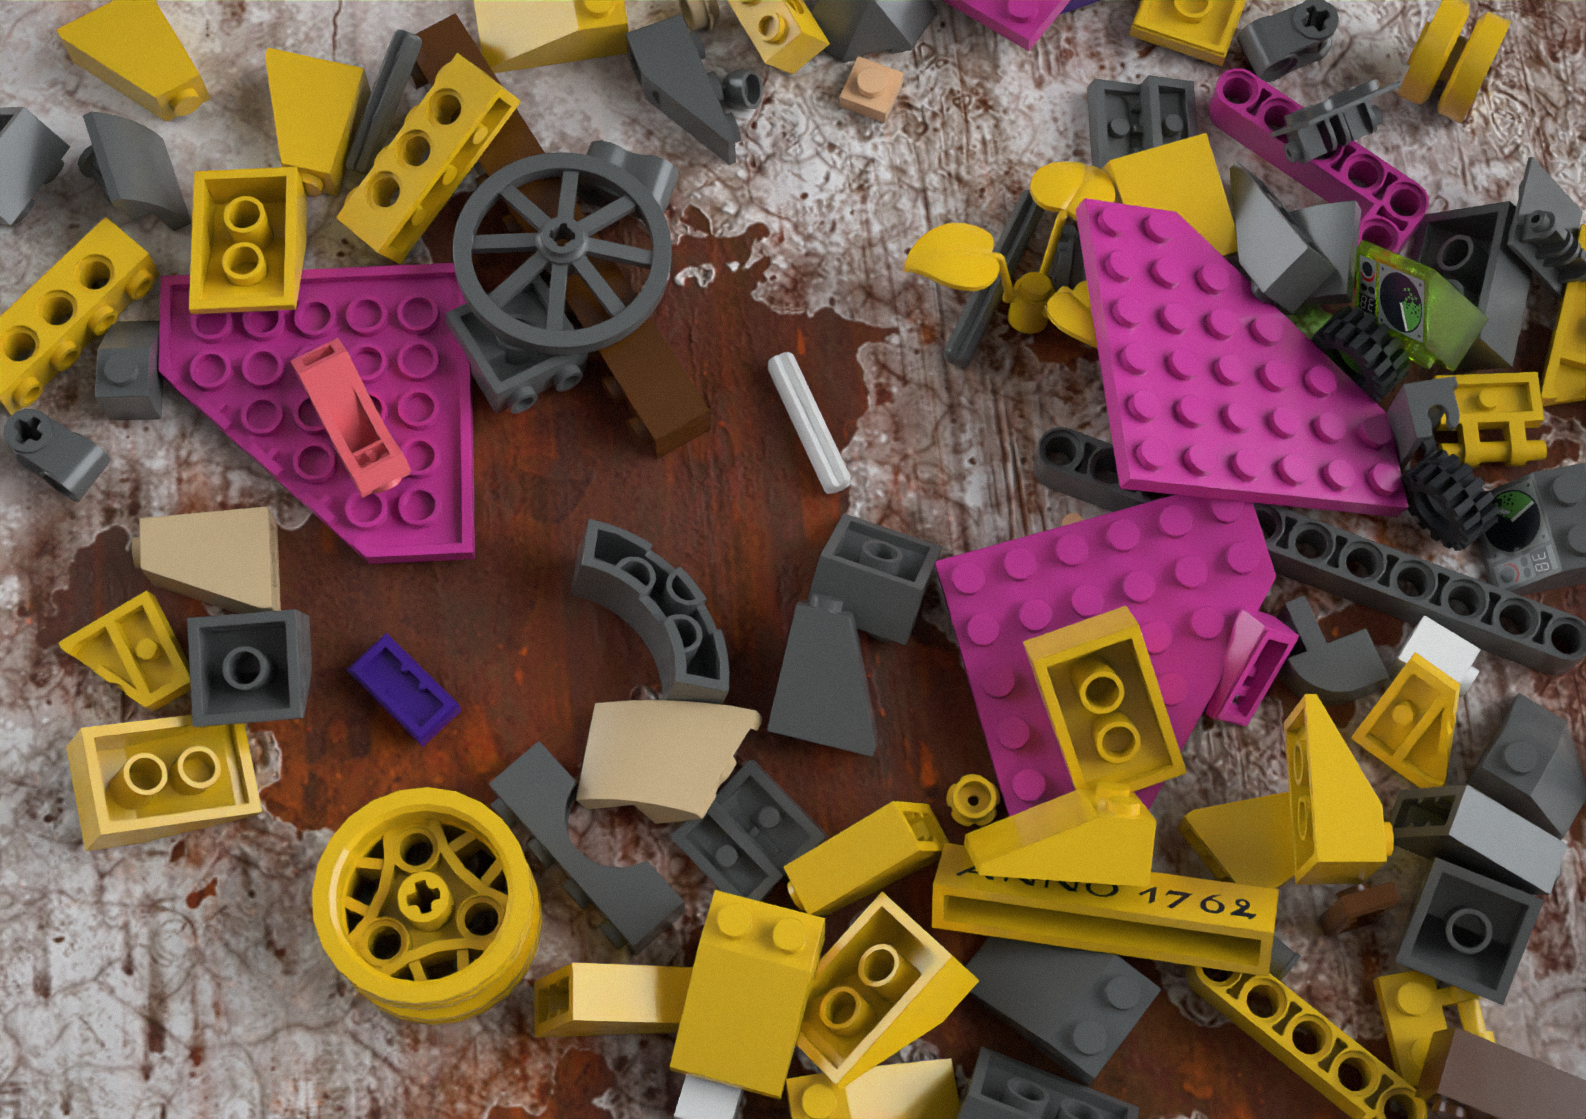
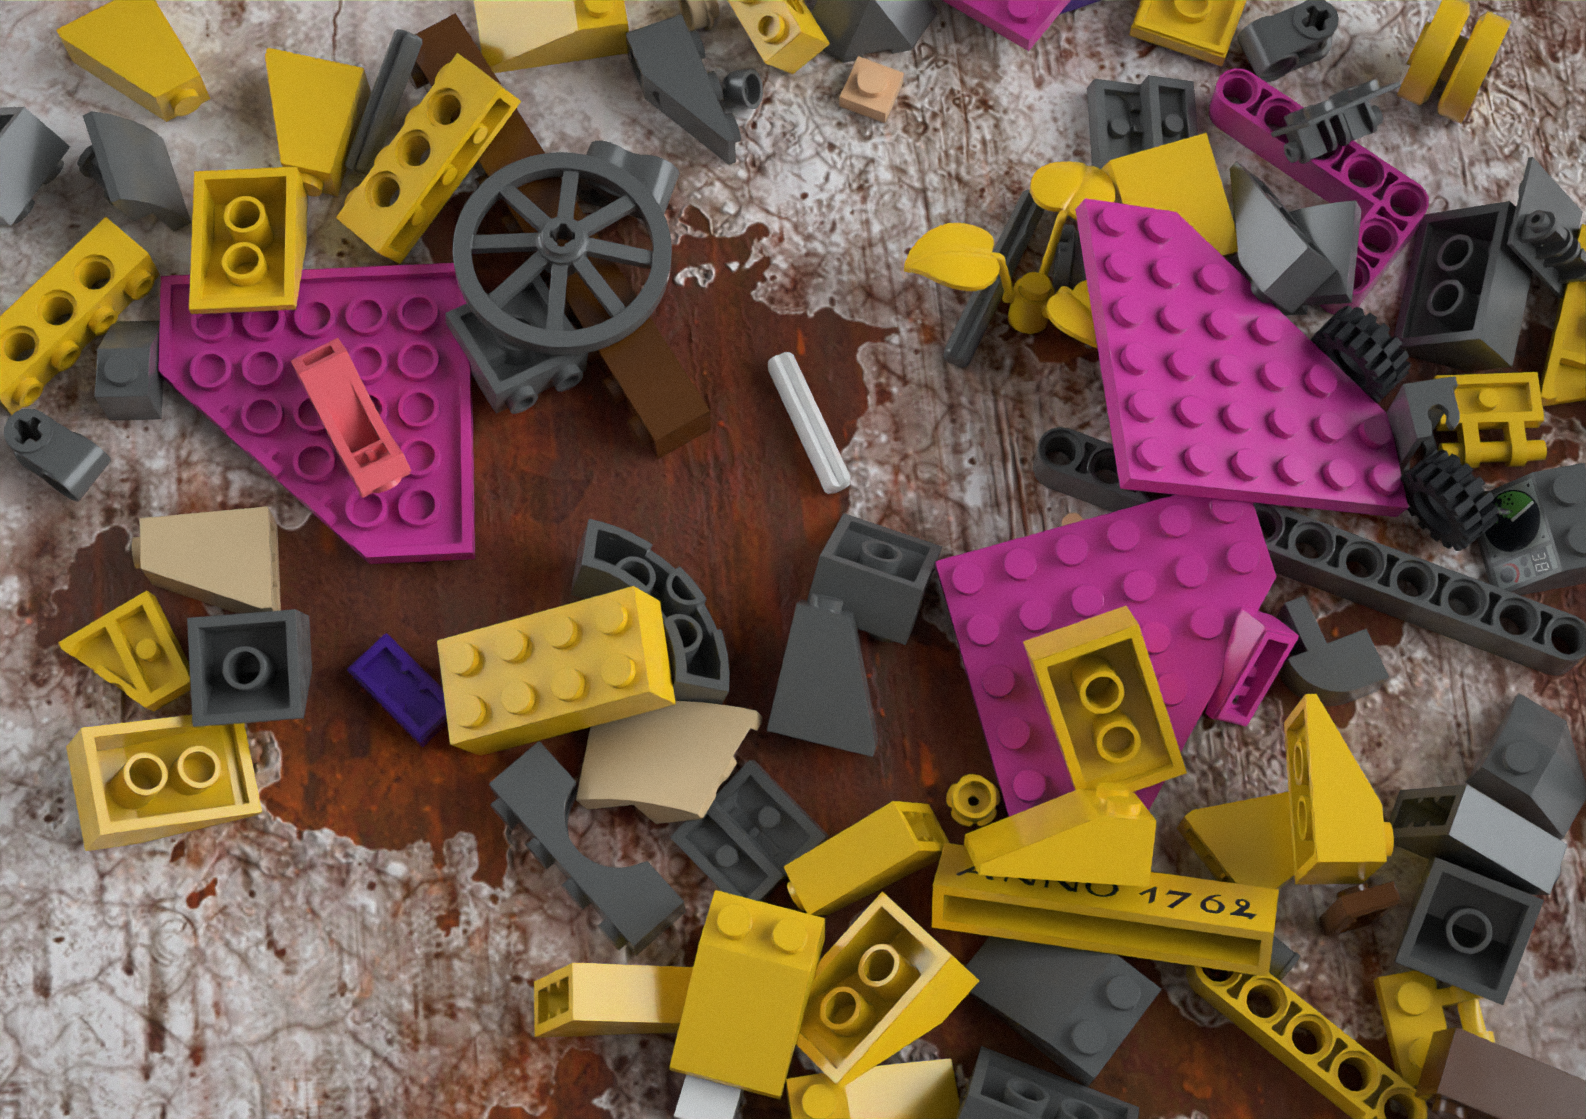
(375, 846): yellow wheel -> none
(556, 671): none -> yellow piece
(1414, 723): yellow wing -> none
(1417, 306): clear neon green slope -> none
(1442, 649): white brick -> none

